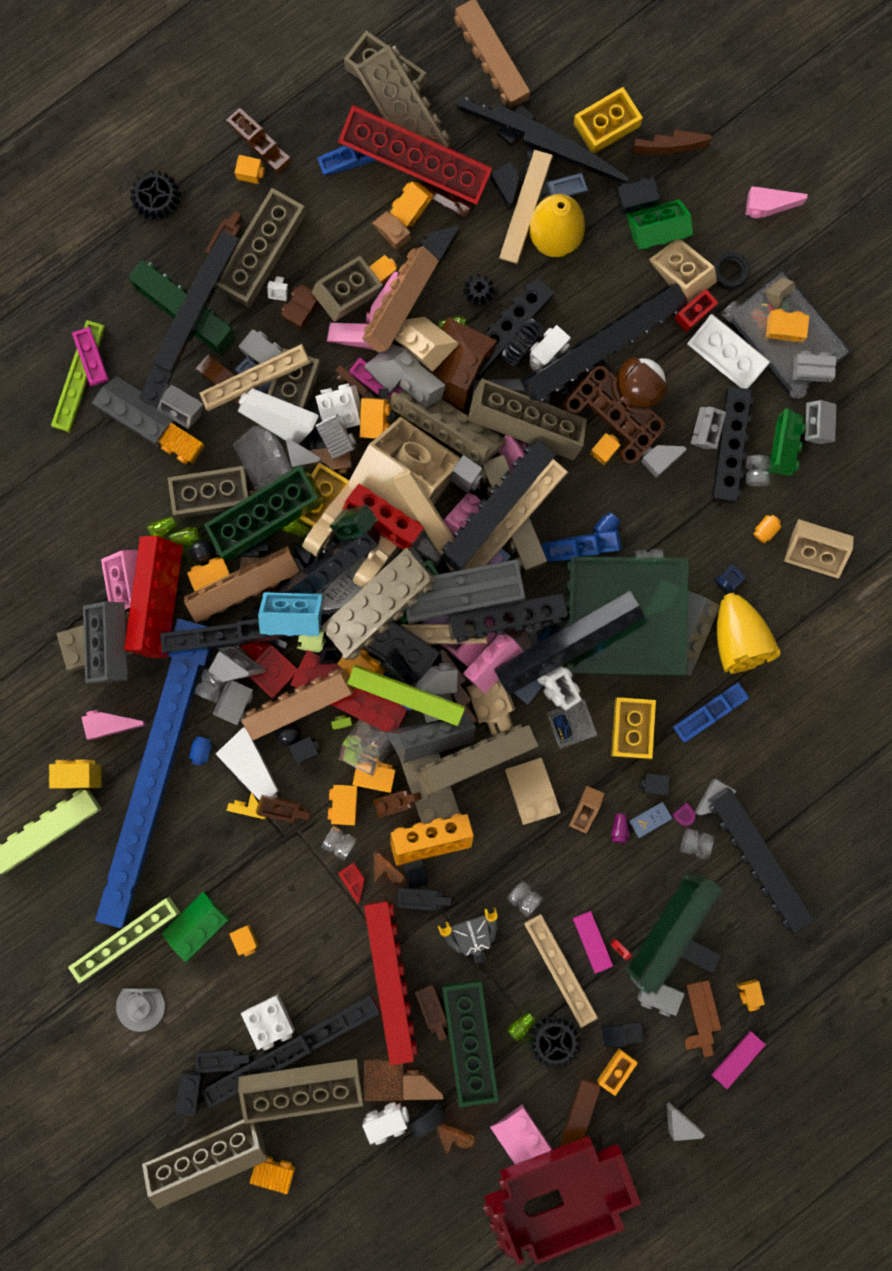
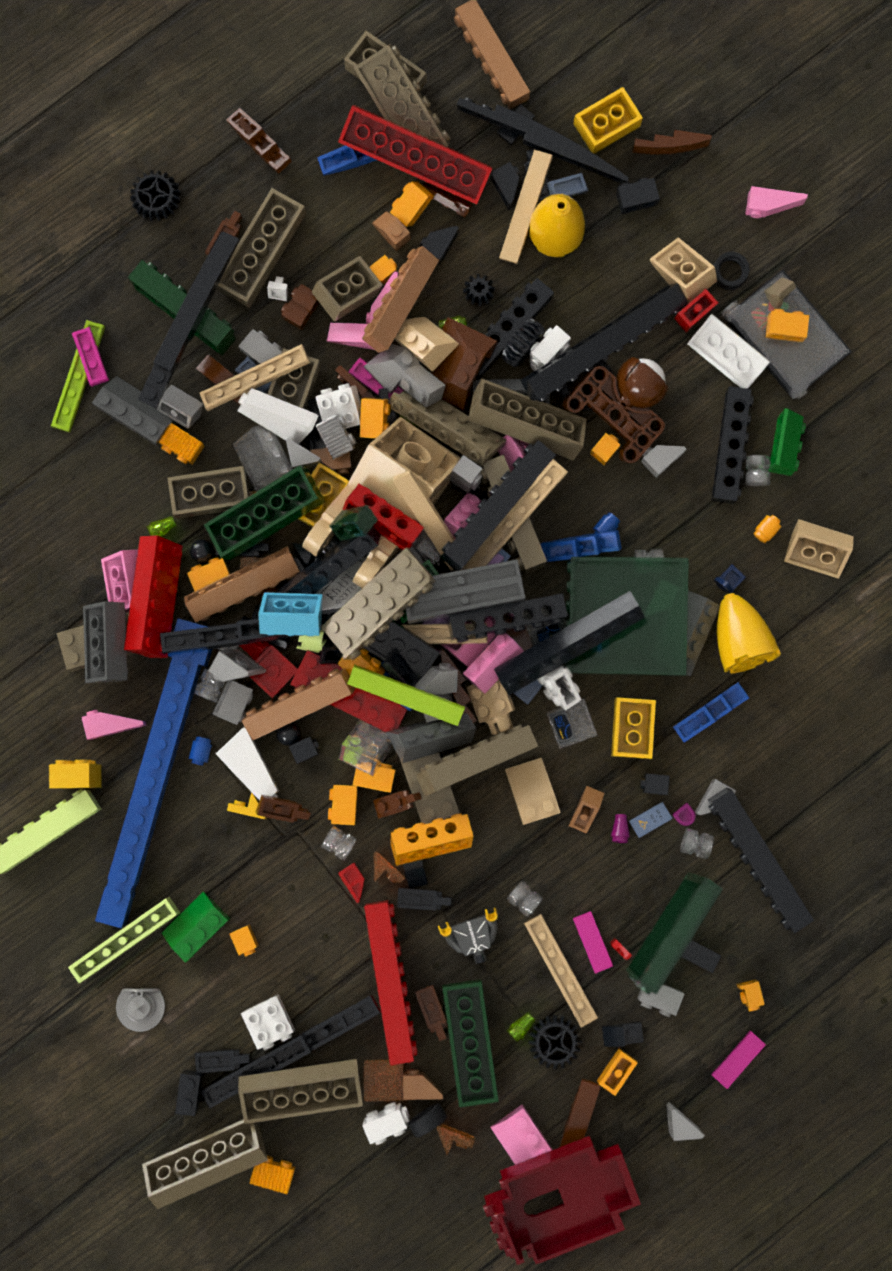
(185, 536): clear neon green cone -> none
(249, 169): light orange brick -> none
(296, 528): clear neon green cone -> none
(341, 722): lime plate -> none
(660, 224): green slope -> none
(704, 1016): dark orange piece -> none
(708, 428): light grey brick -> none
(814, 367): light grey brick -> none
(820, 422): light grey brick -> none

